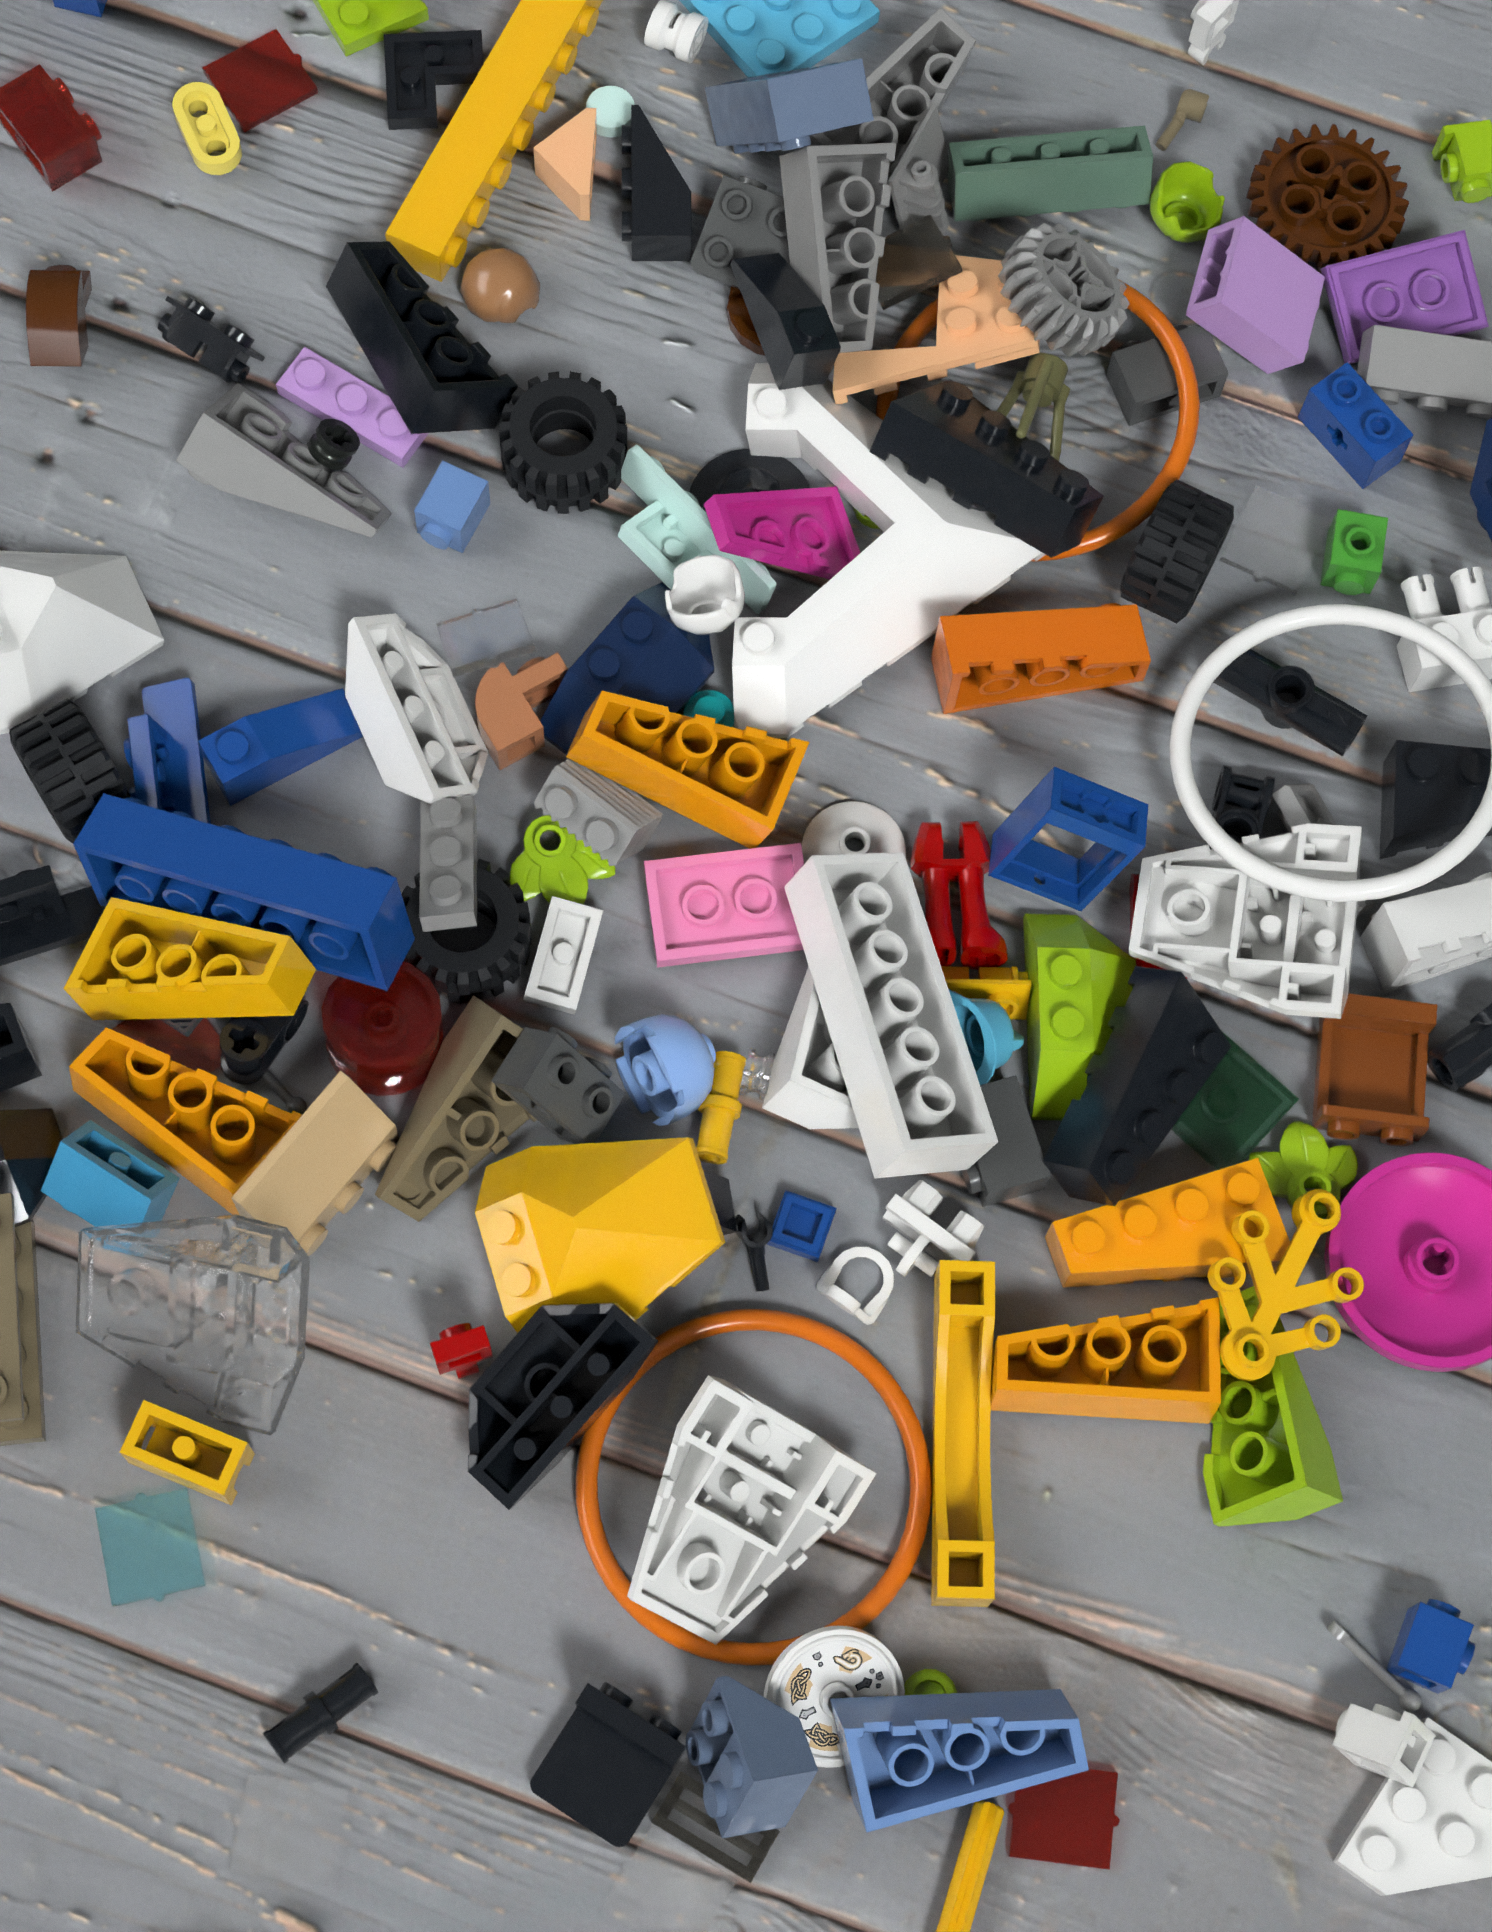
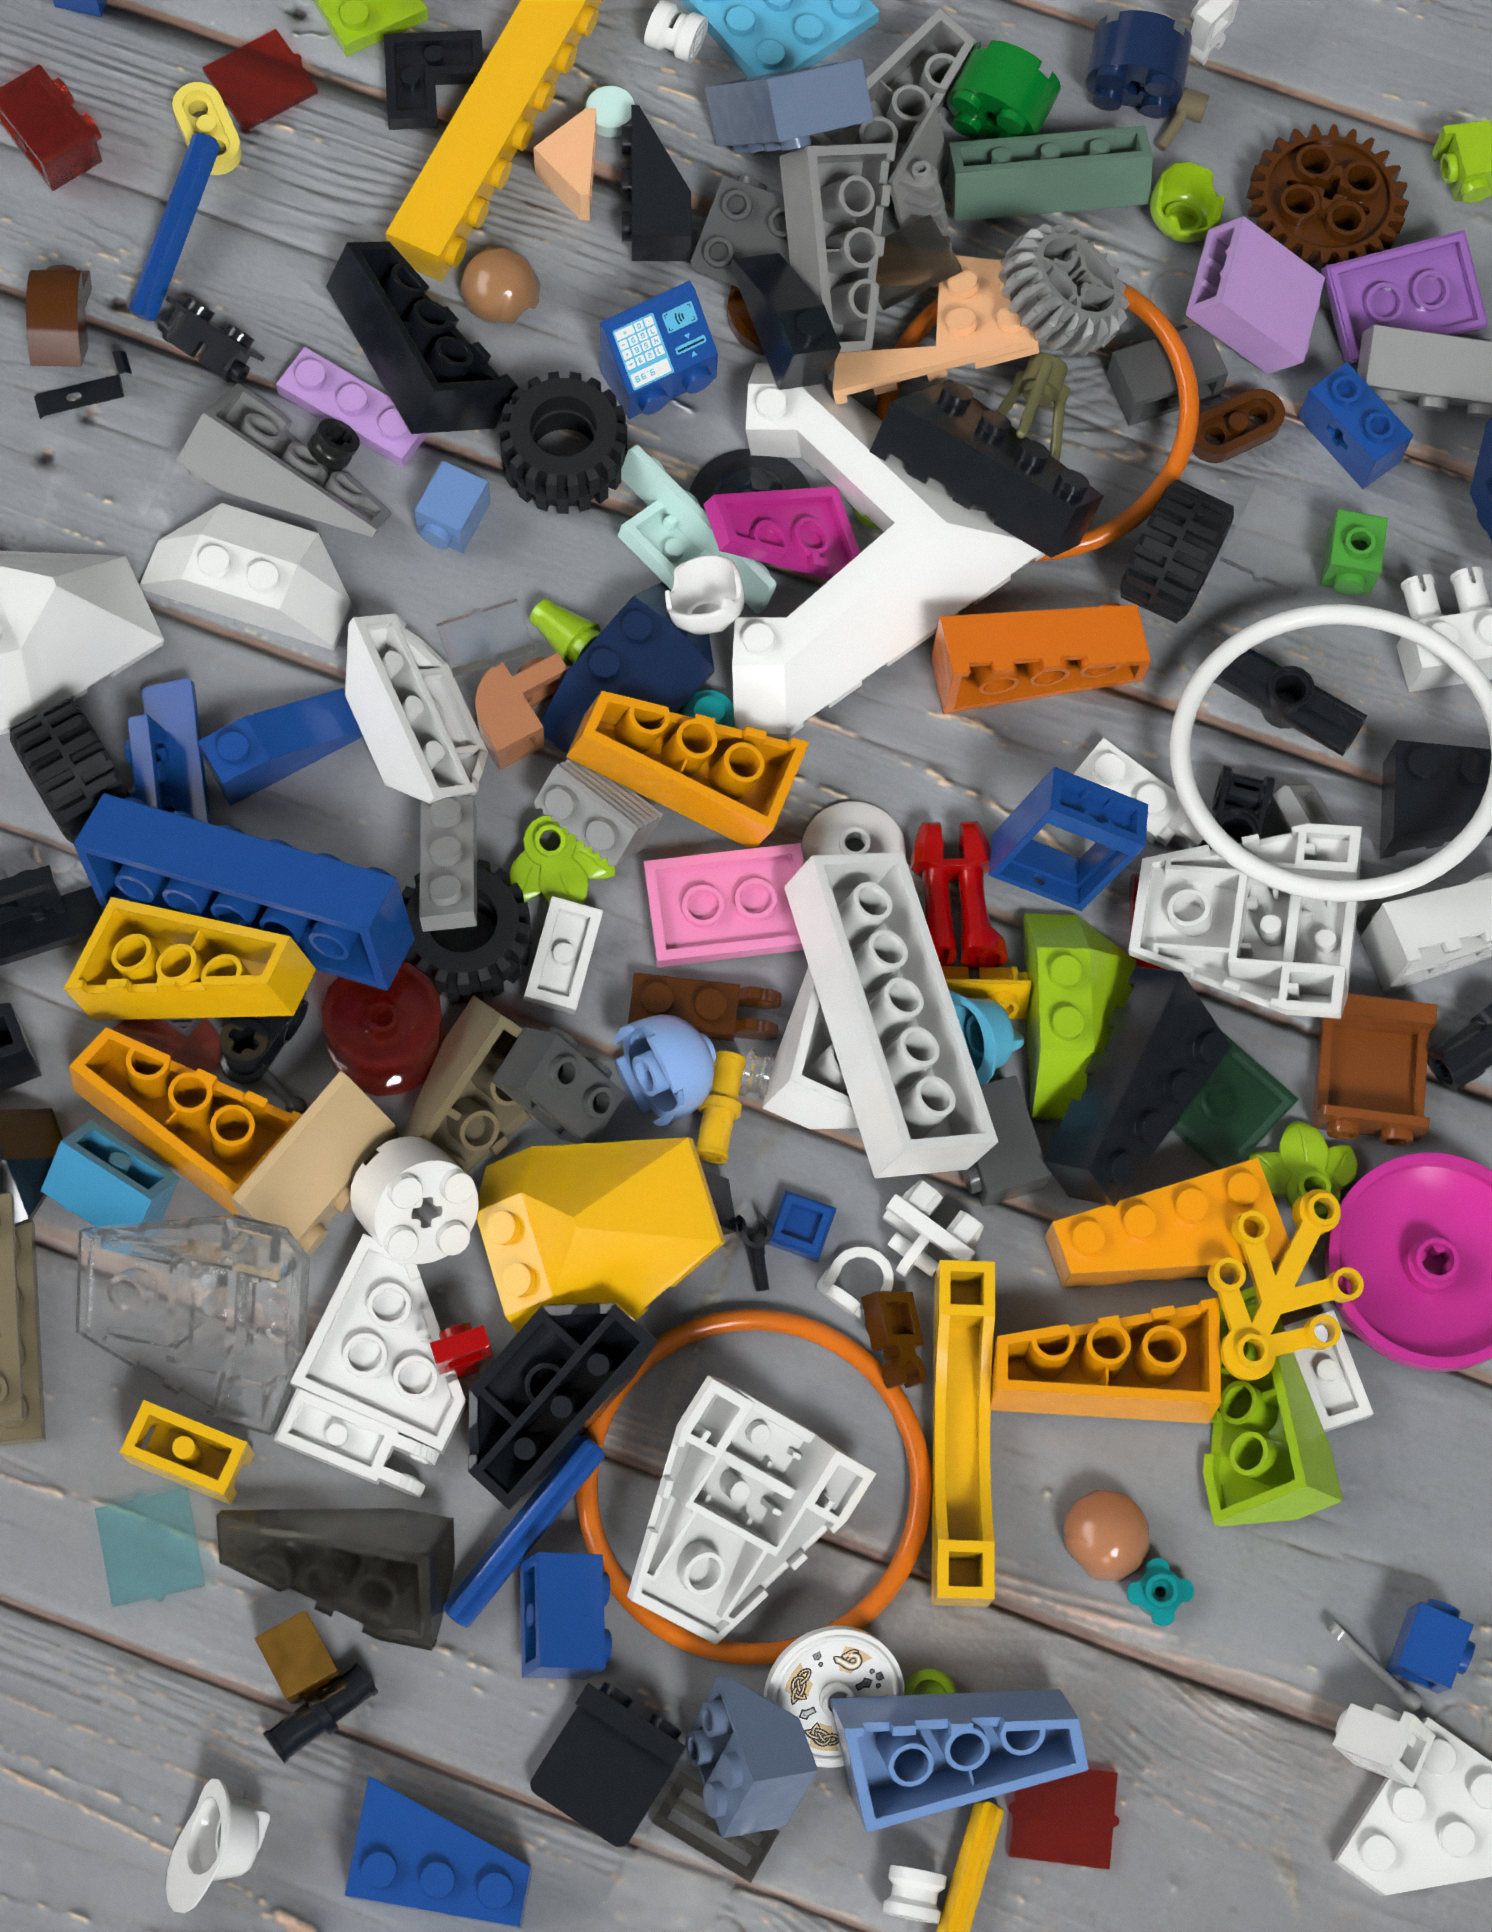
(92, 391): none -> black piece
(174, 227): none -> blue axle
(214, 1844): none -> white piece
(252, 573): none -> white wedge
(297, 1657): none -> pearl gold panel
(350, 1441): none -> white hinge
(366, 1563): none -> clear smoke wedge
(378, 1353): none -> white plate
(415, 1201): none -> white brick
(432, 1865): none -> blue wedge
(524, 1531): none -> blue axle
(564, 630): none -> lime cone
(564, 1616): none -> blue brick
(658, 351): none -> blue slope
(705, 1005): none -> reddish brown hinge
(896, 1331): none -> reddish brown plate
(914, 1894): none -> white wheel
(1001, 93): none -> green brick
(1107, 1535): none -> nougat hair
(1121, 773): none -> white hinge
(1138, 63): none -> dark blue brick
(1160, 1608): none -> teal plate
(1233, 428): none -> reddish brown plate
(1332, 1380): none -> white plate

